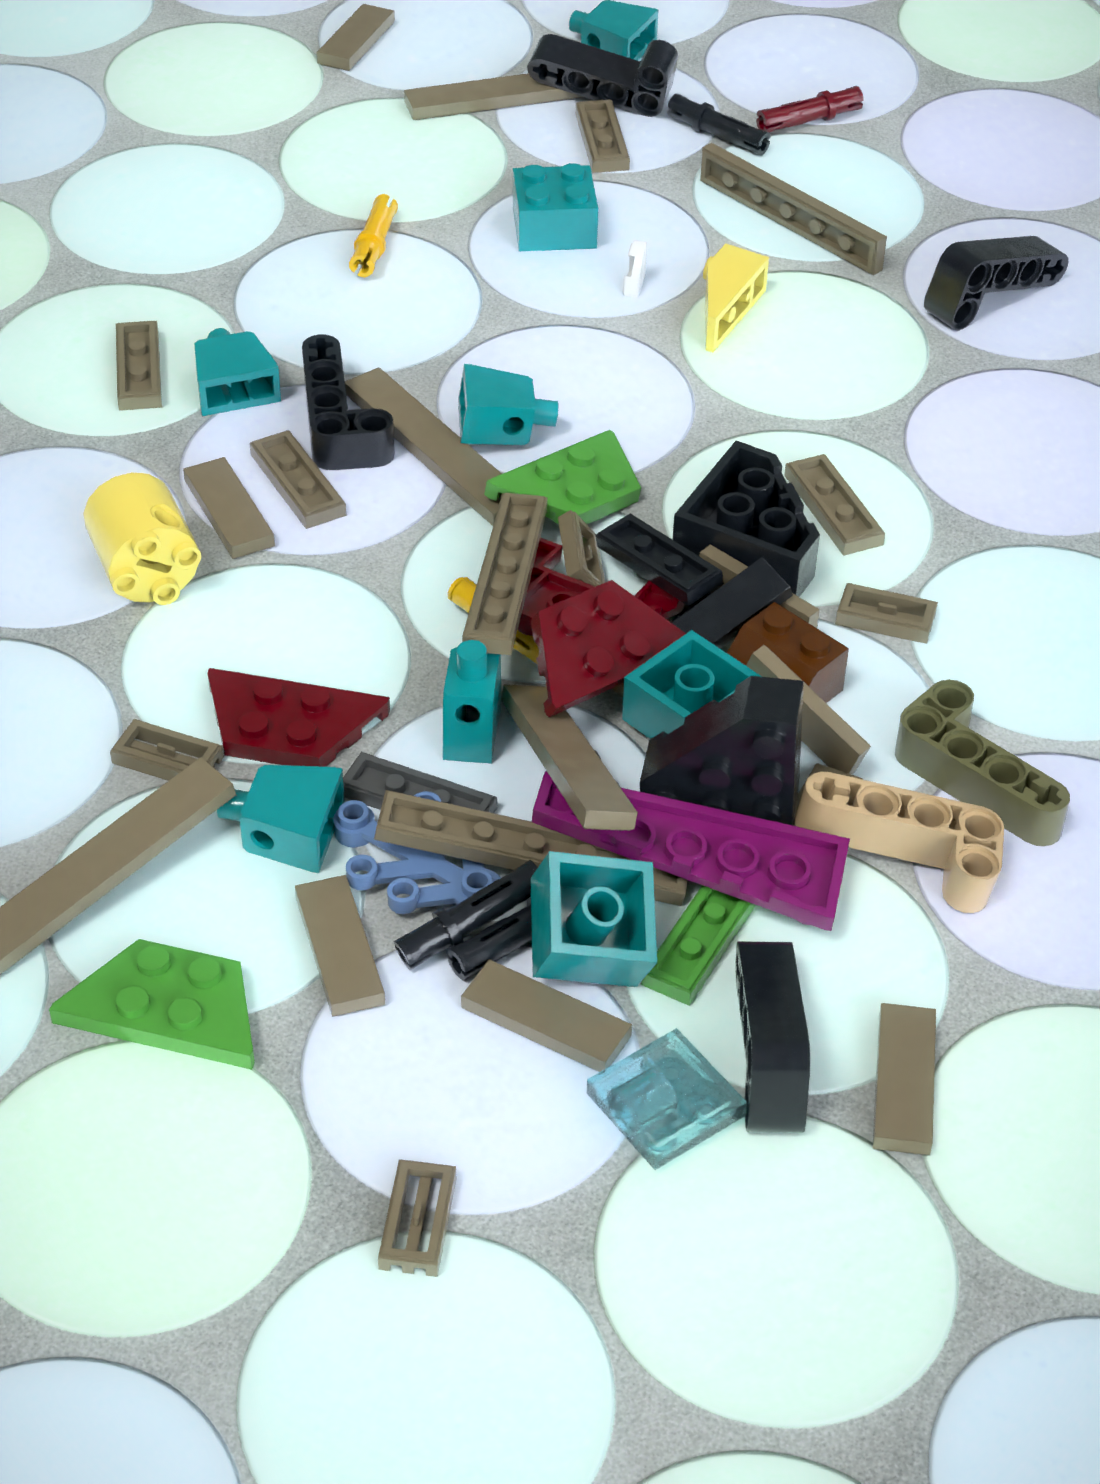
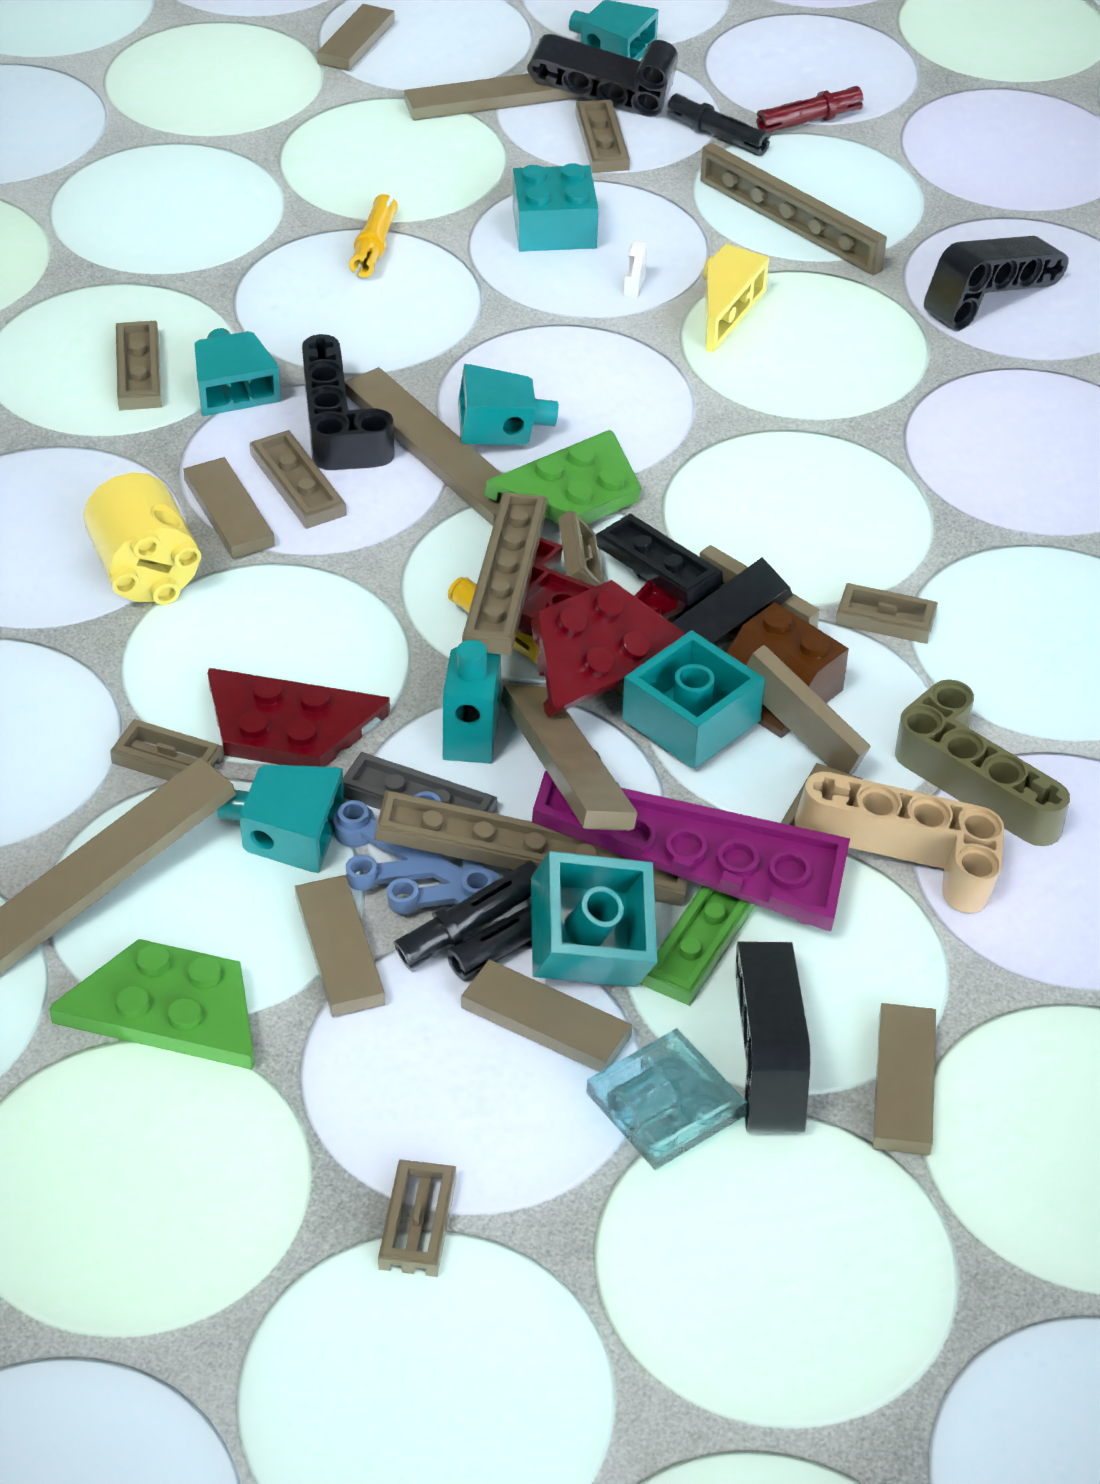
(734, 752): black brick -> none
(751, 515): black brick -> none
(834, 504): dark tan tile -> none

